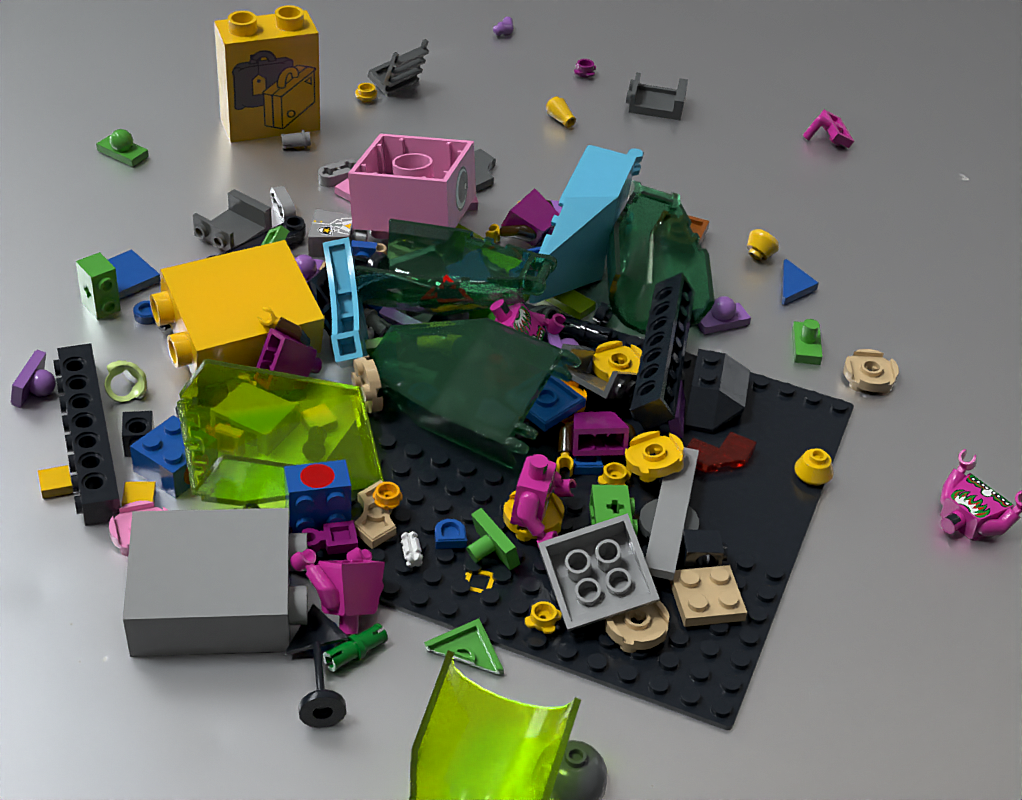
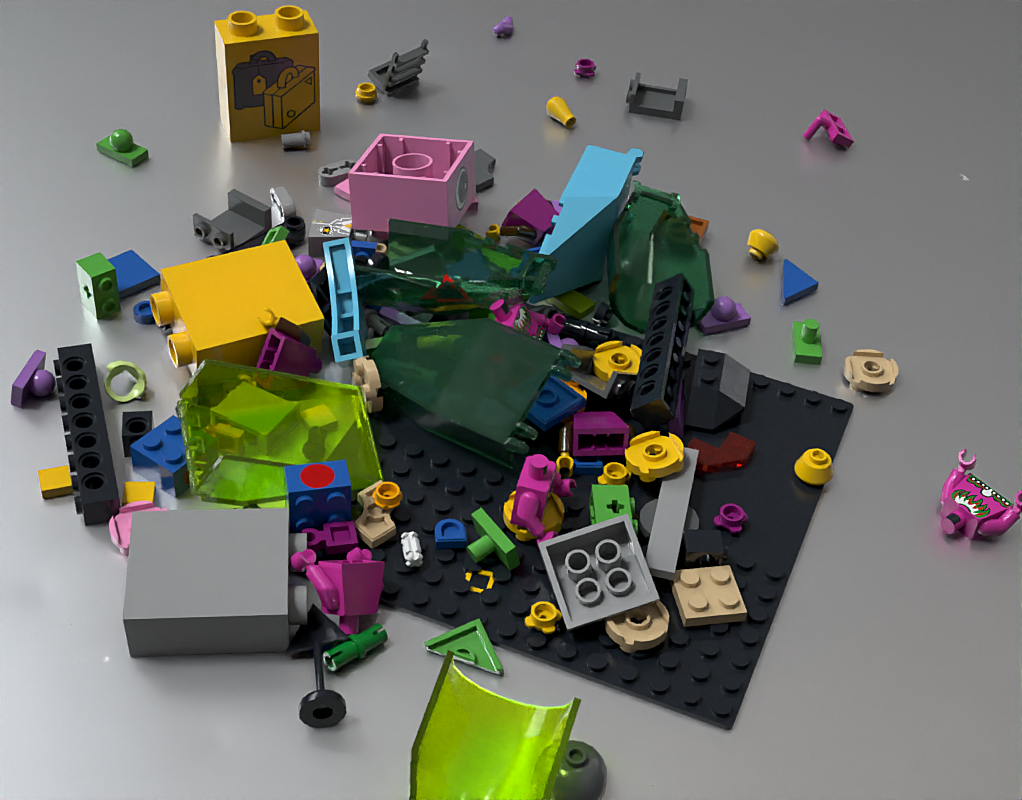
(731, 518): none -> magenta plate

